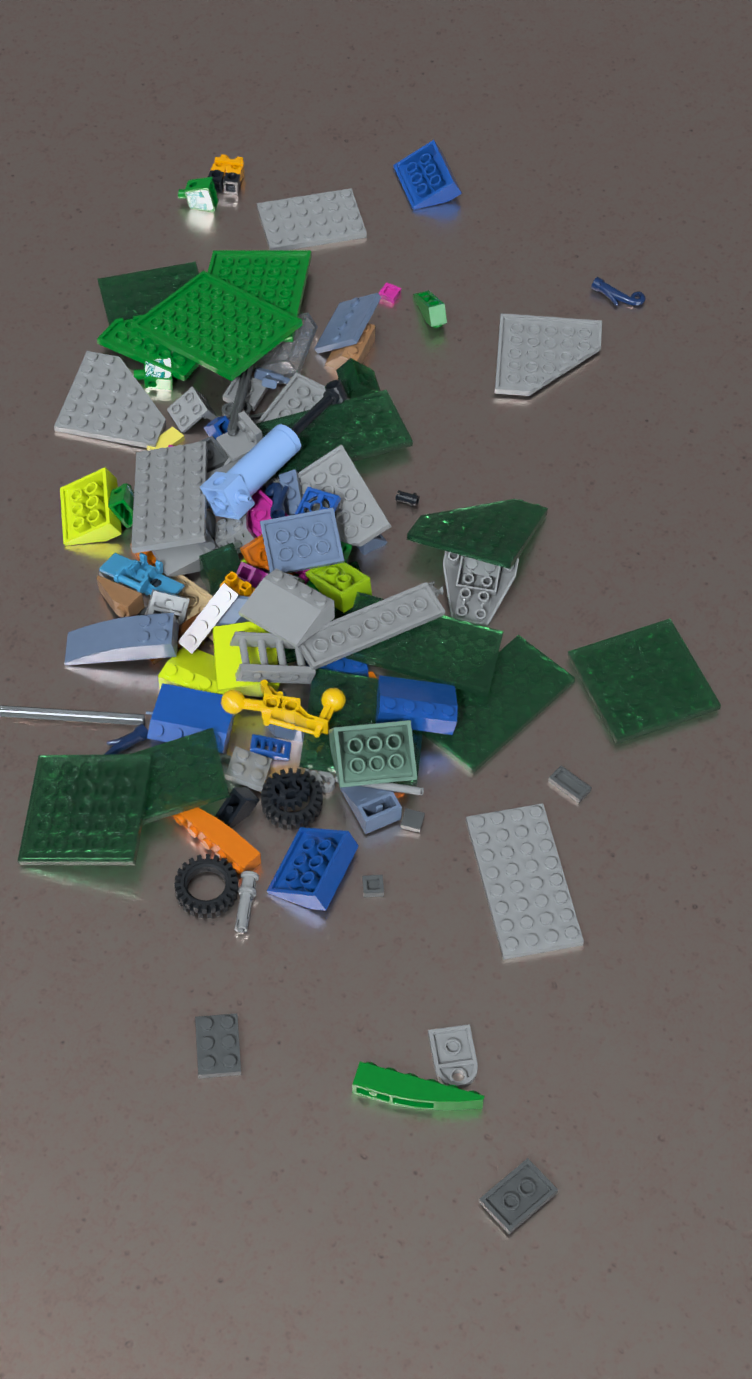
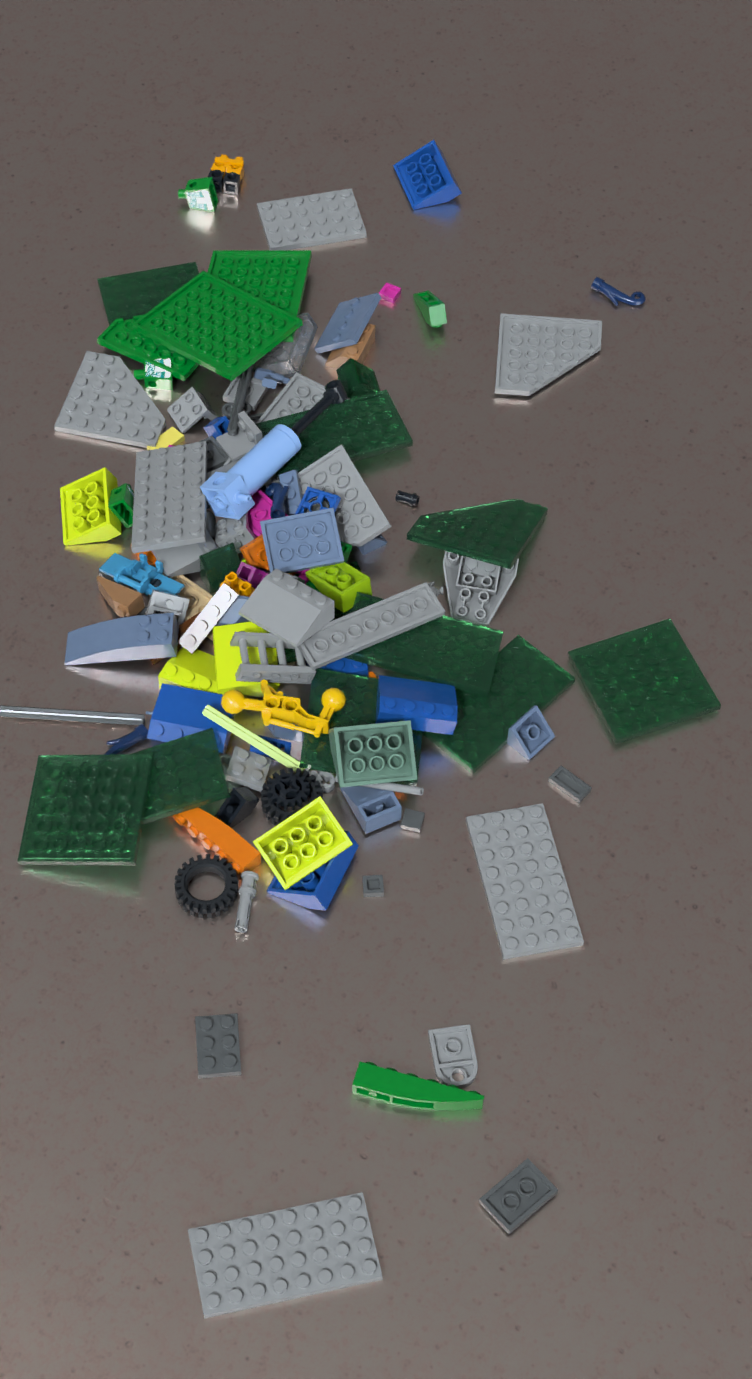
(251, 738): none -> yellowish green axle
(284, 1255): none -> light grey plate
(302, 843): none -> neon yellow slope
(530, 733): none -> sand blue slope

